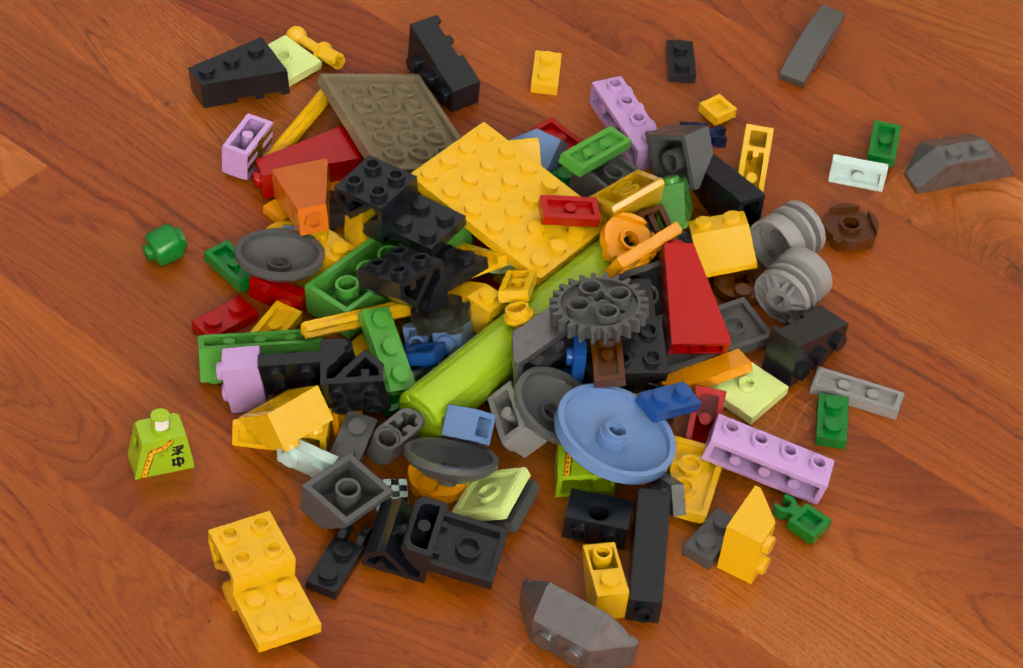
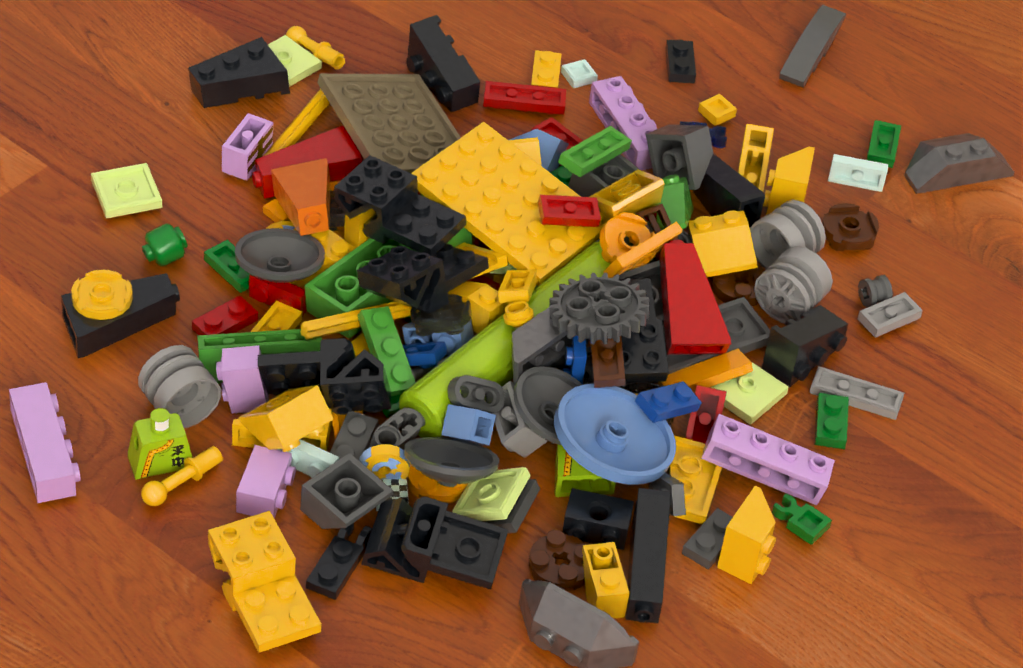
(43, 442): none -> lavender brick
(102, 295): none -> yellow tile
(126, 190): none -> yellowish green plate
(152, 302): none -> black slope
(155, 492): none -> yellow pin
(180, 384): none -> light grey wheel
(265, 482): none -> lavender brick
(386, 461): none -> yellow piece
(474, 392): none -> dark grey plate
(524, 97): none -> red plate
(558, 546): none -> reddish brown plate
(579, 73): none -> light aqua tile
(789, 179): none -> yellow slope
(874, 290): none -> dark grey wheel
(890, 314): none -> light grey plate

